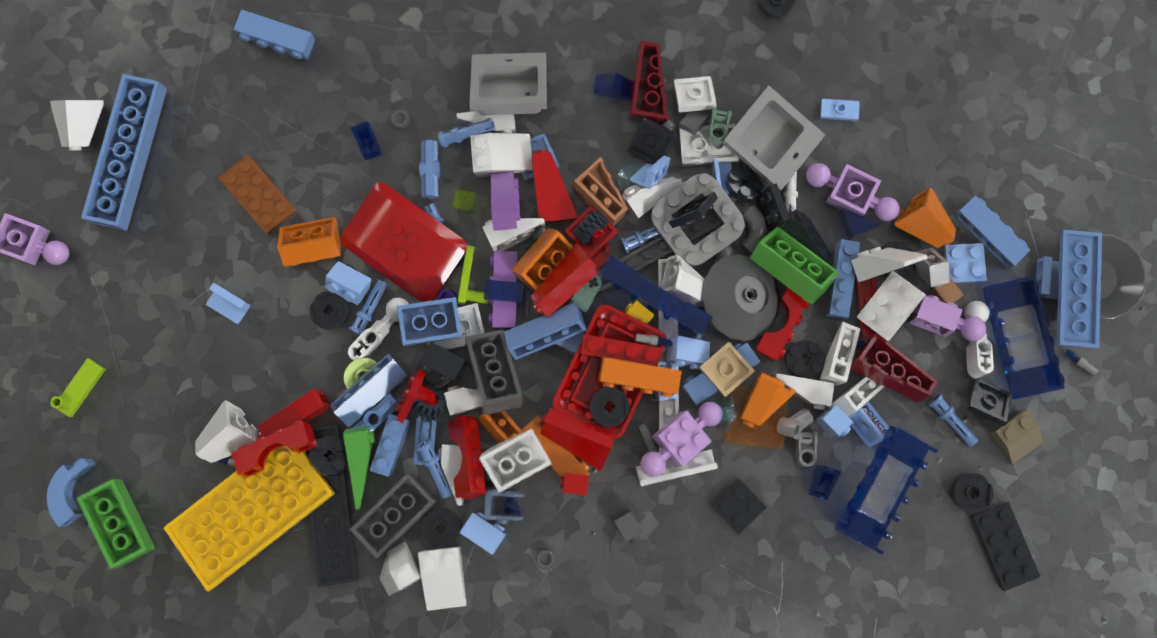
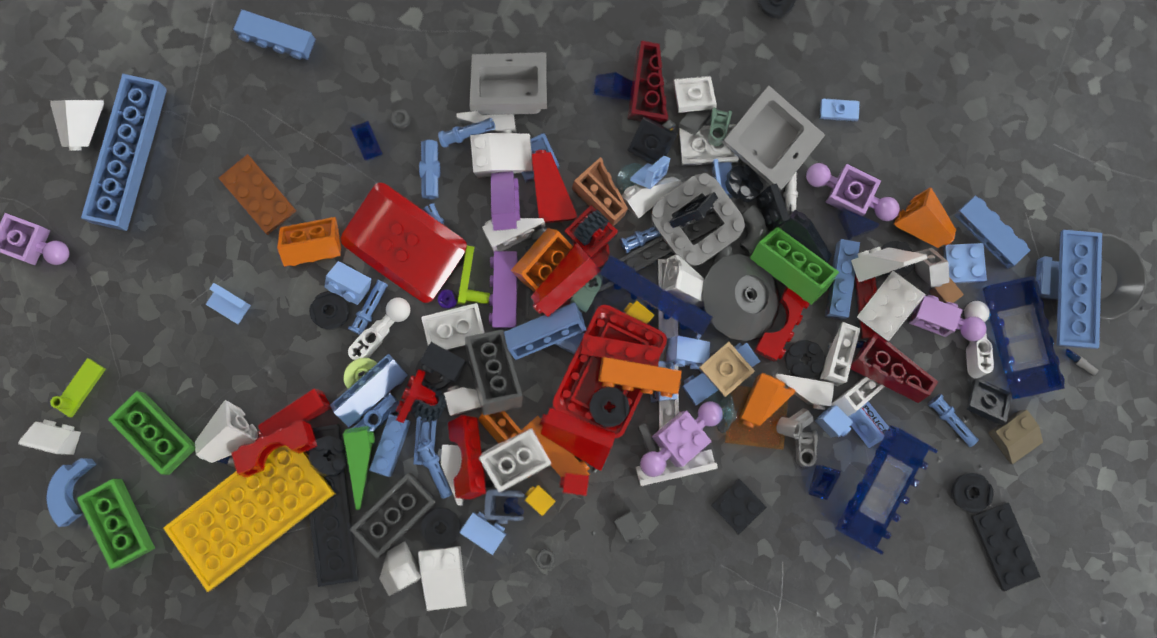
(51, 438): none -> white slope
(152, 433): none -> bright green brick
(429, 321): medium blue brick -> none
(464, 200): clear neon green tile -> none
(504, 291): clear blue plate -> none
(539, 499): none -> yellow brick
(653, 340): light grey piece -> none

